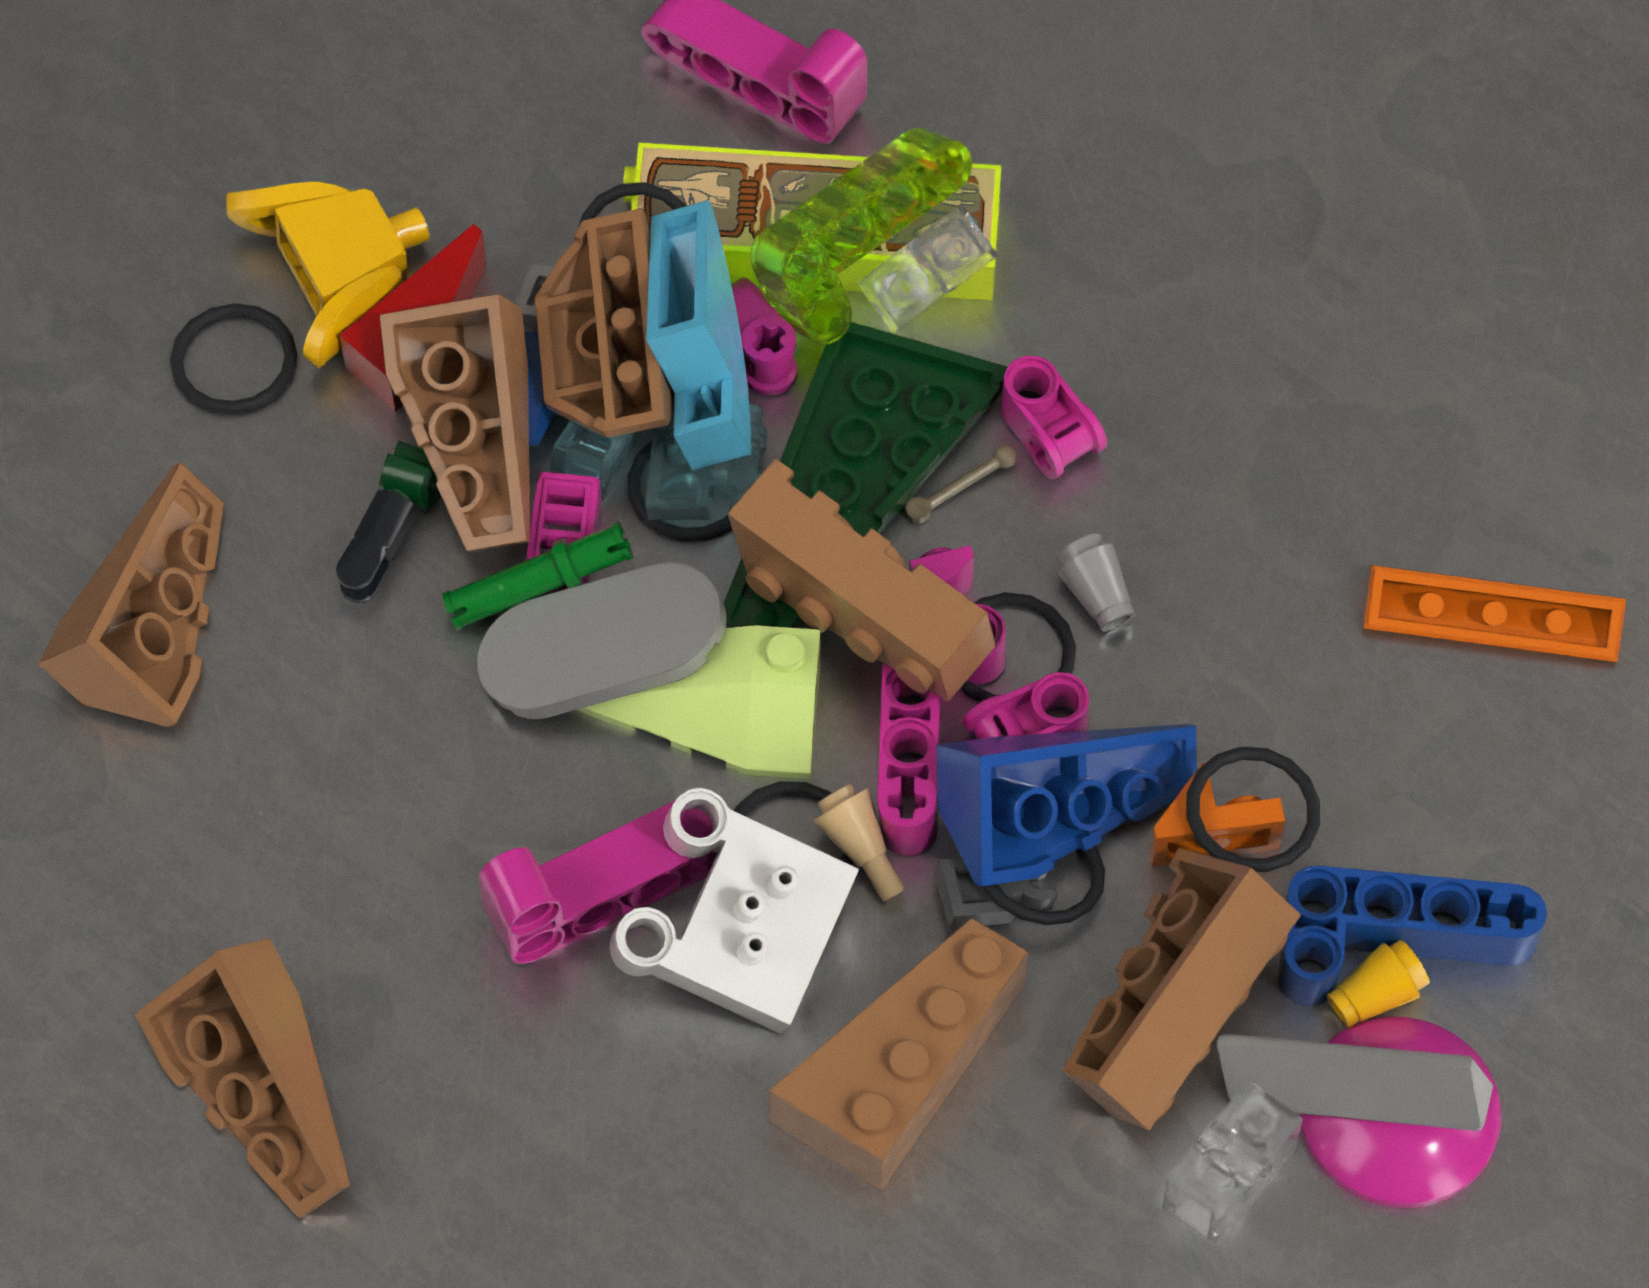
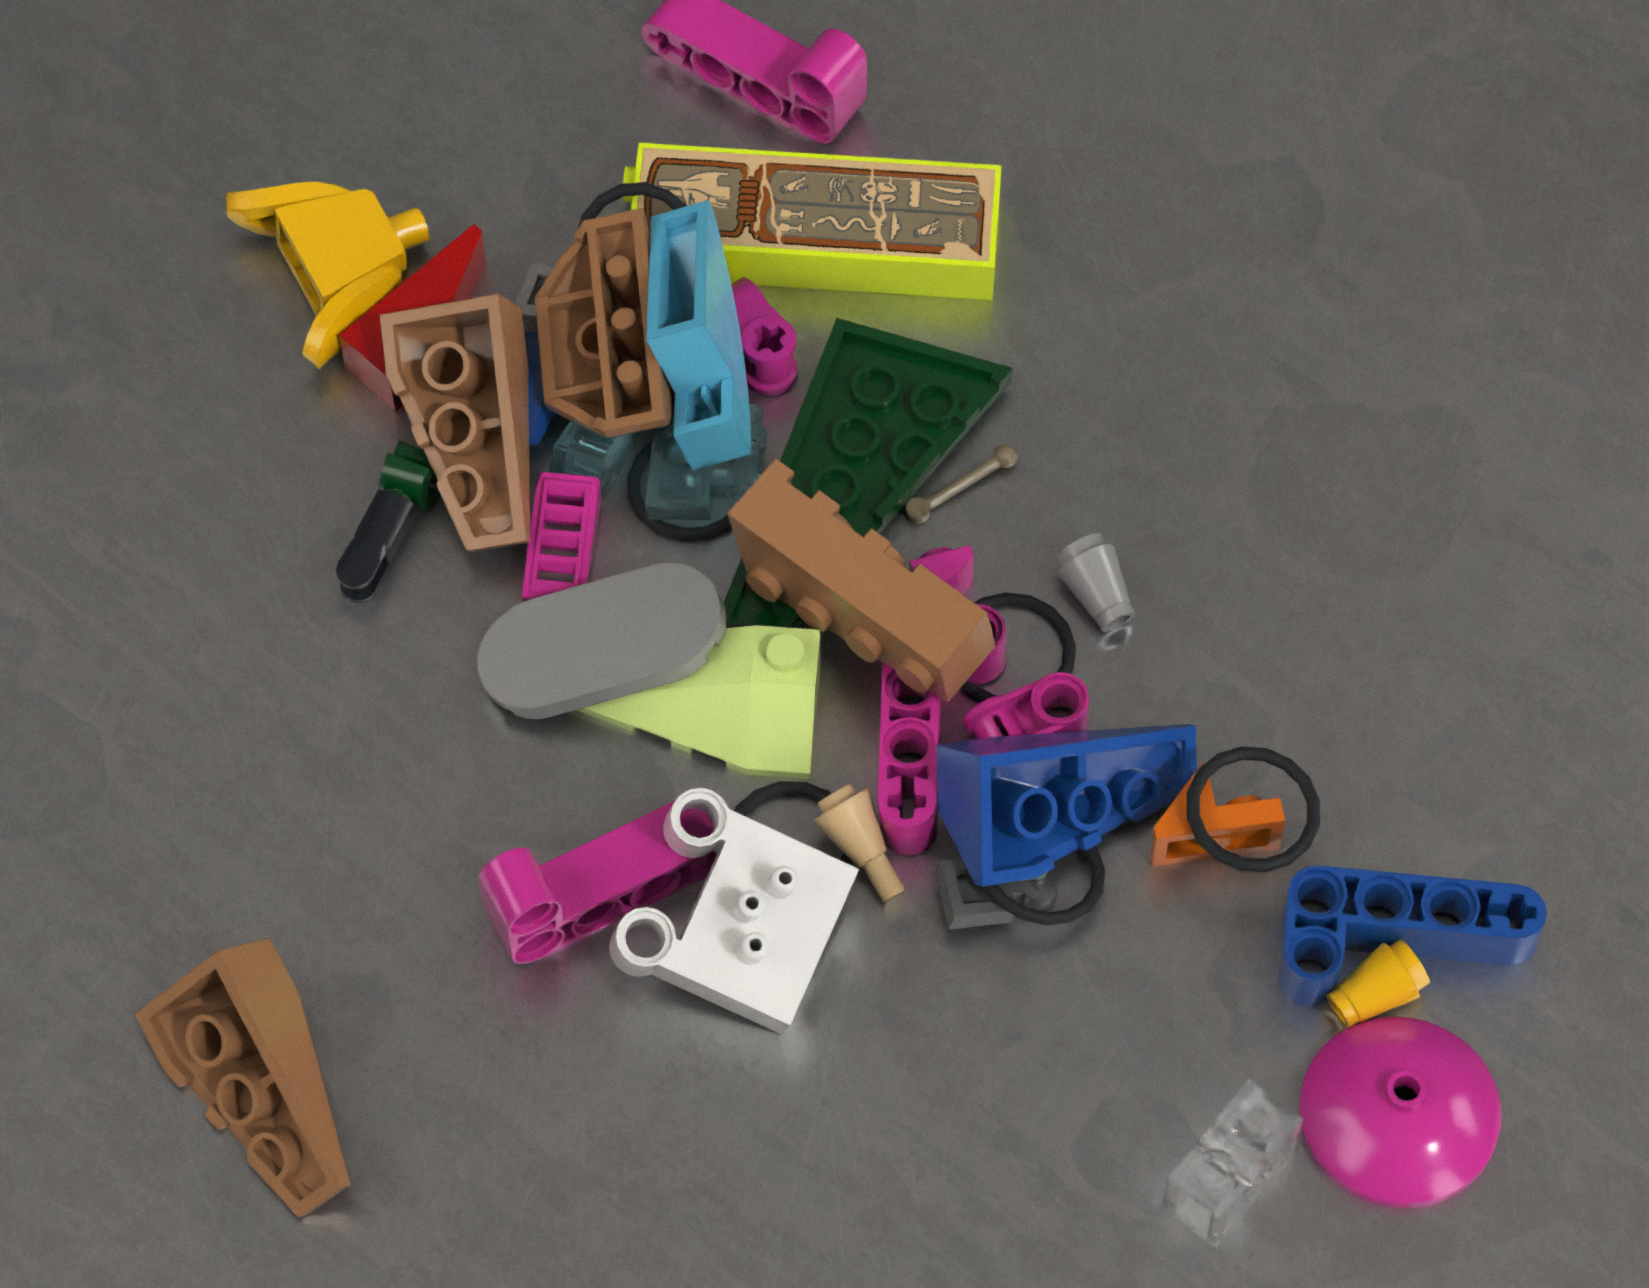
(138, 618): medium nougat wedge -> none
(242, 404): black piece -> none
(558, 567): green pin -> none
(897, 1061): medium nougat wedge -> none
(918, 175): clear neon green beam -> none
(927, 269): clear slope -> none
(1052, 427): dark pink piece -> none
(1179, 985): medium nougat wedge -> none
(1360, 1081): light grey slope -> none
(1494, 613): orange slope -> none

